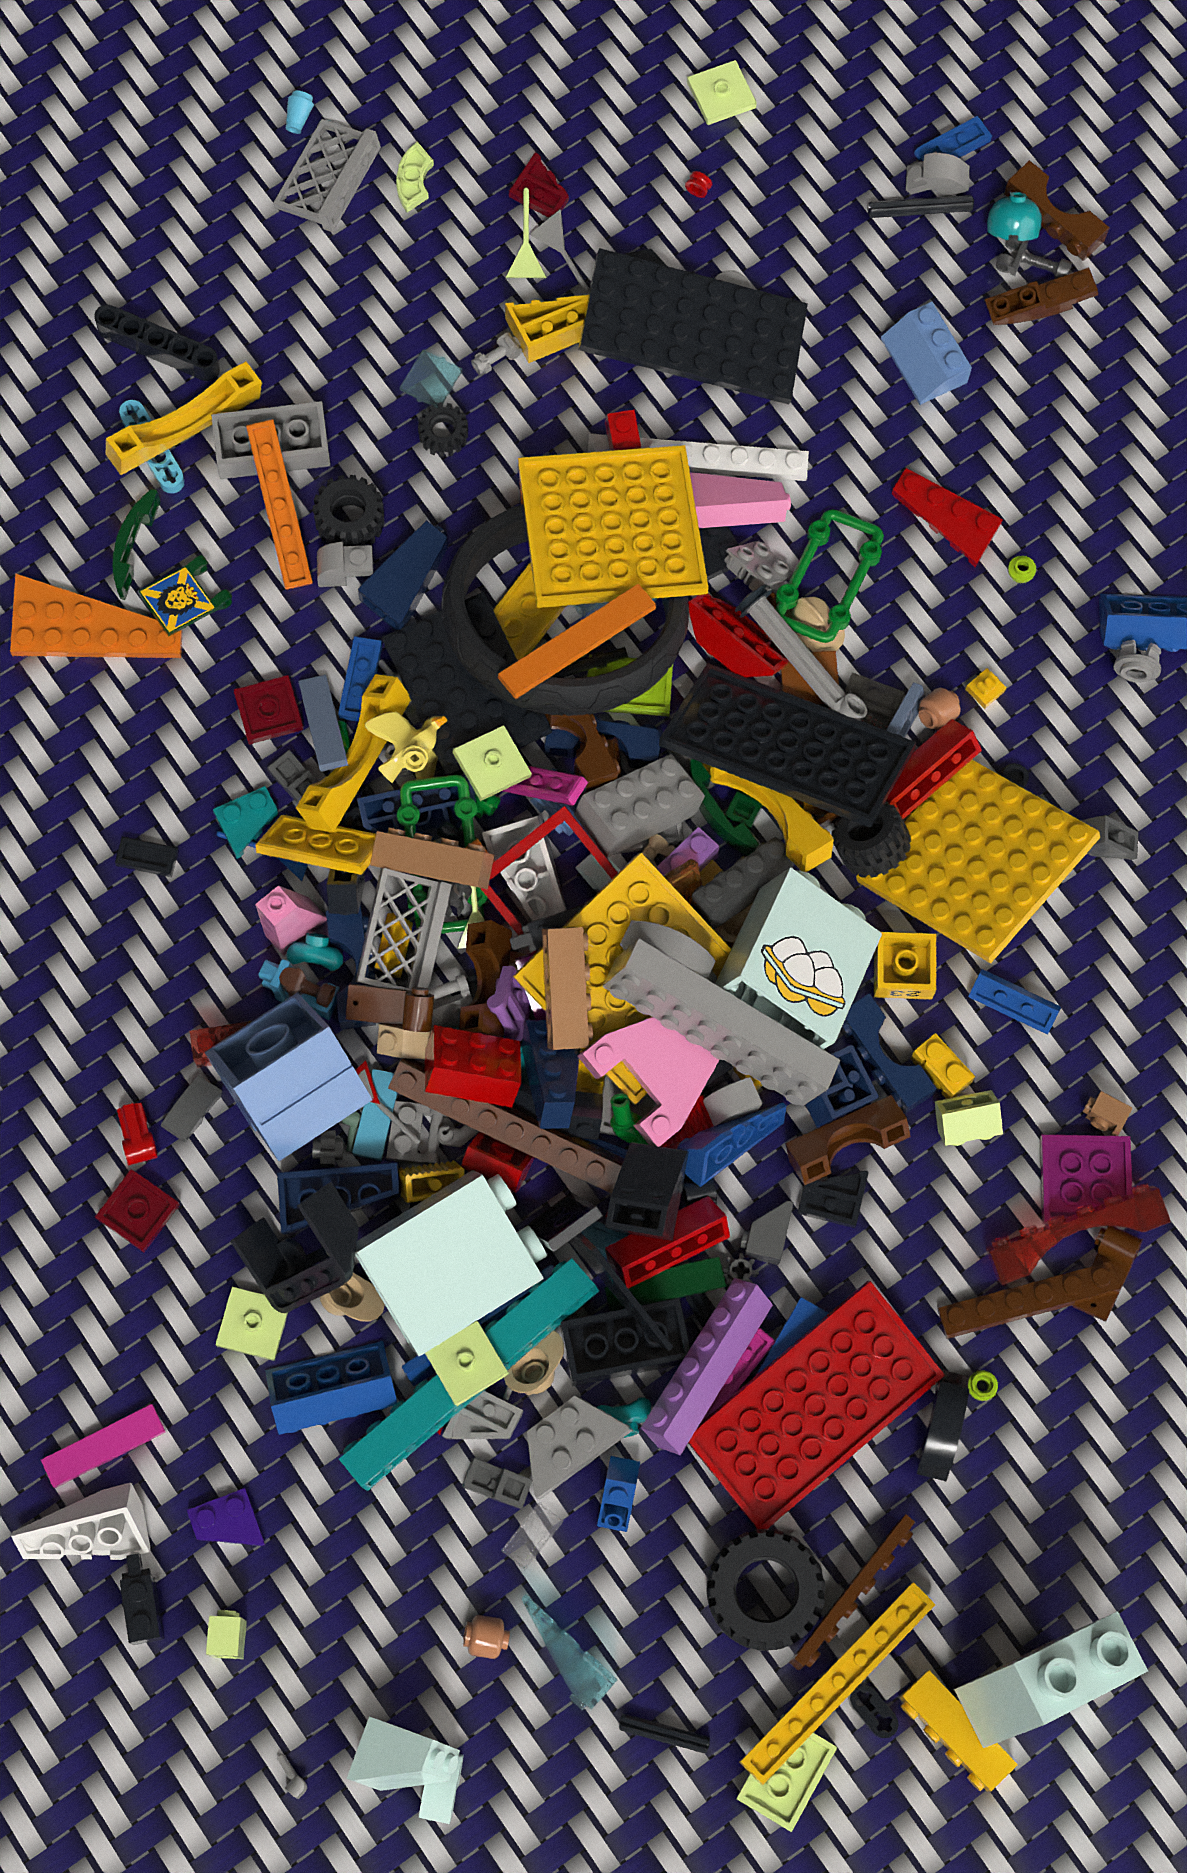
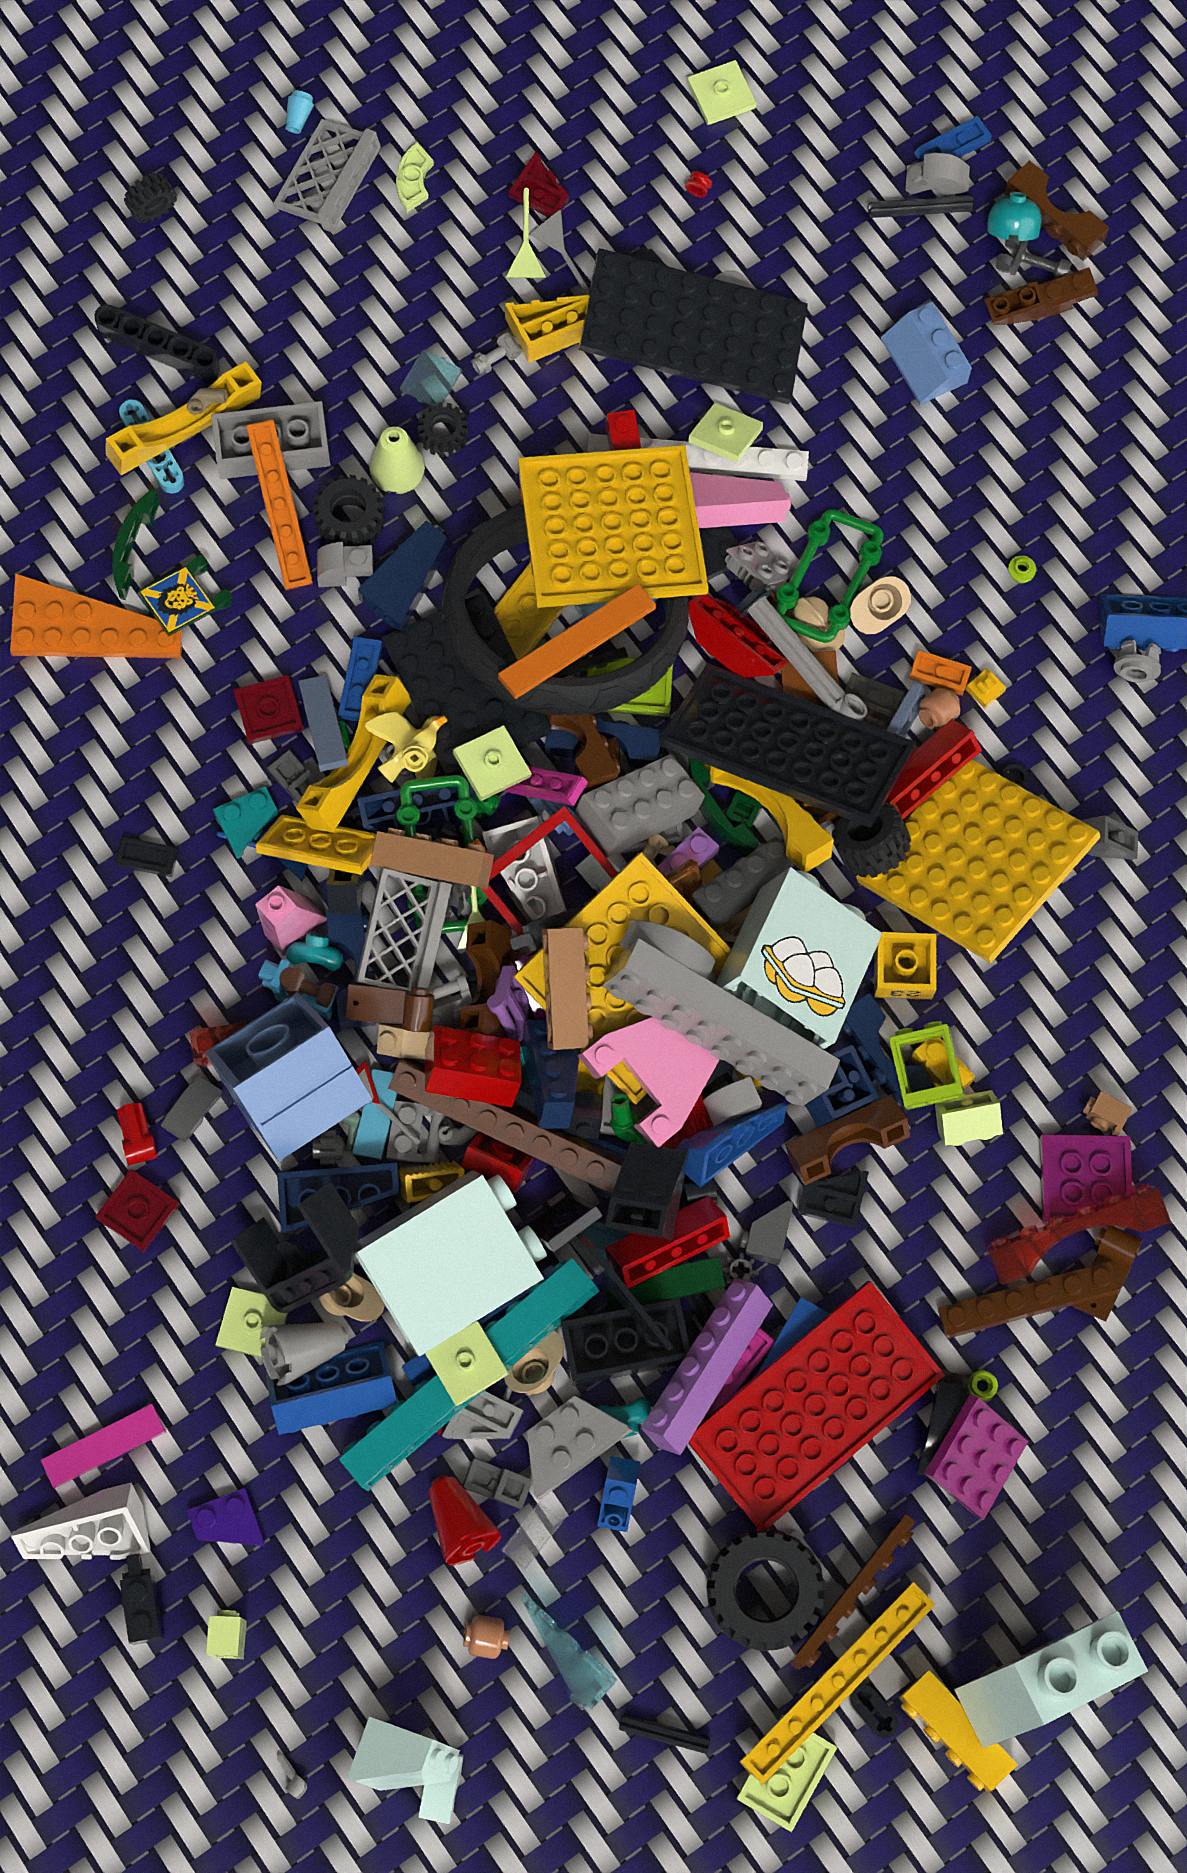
(150, 198): none -> black tyre
(204, 398): none -> dark tan arm
(299, 1348): none -> light grey cone
(396, 462): none -> yellowish green cone
(397, 932): yellow tile -> none
(460, 1522): none -> red cone
(725, 432): none -> yellowish green plate
(880, 605): none -> tan piece
(933, 1095): none -> lime window
(940, 672): none -> orange plate
(955, 518): red wing -> none
(976, 1457): none -> magenta plate
(1014, 1001): blue plate -> none

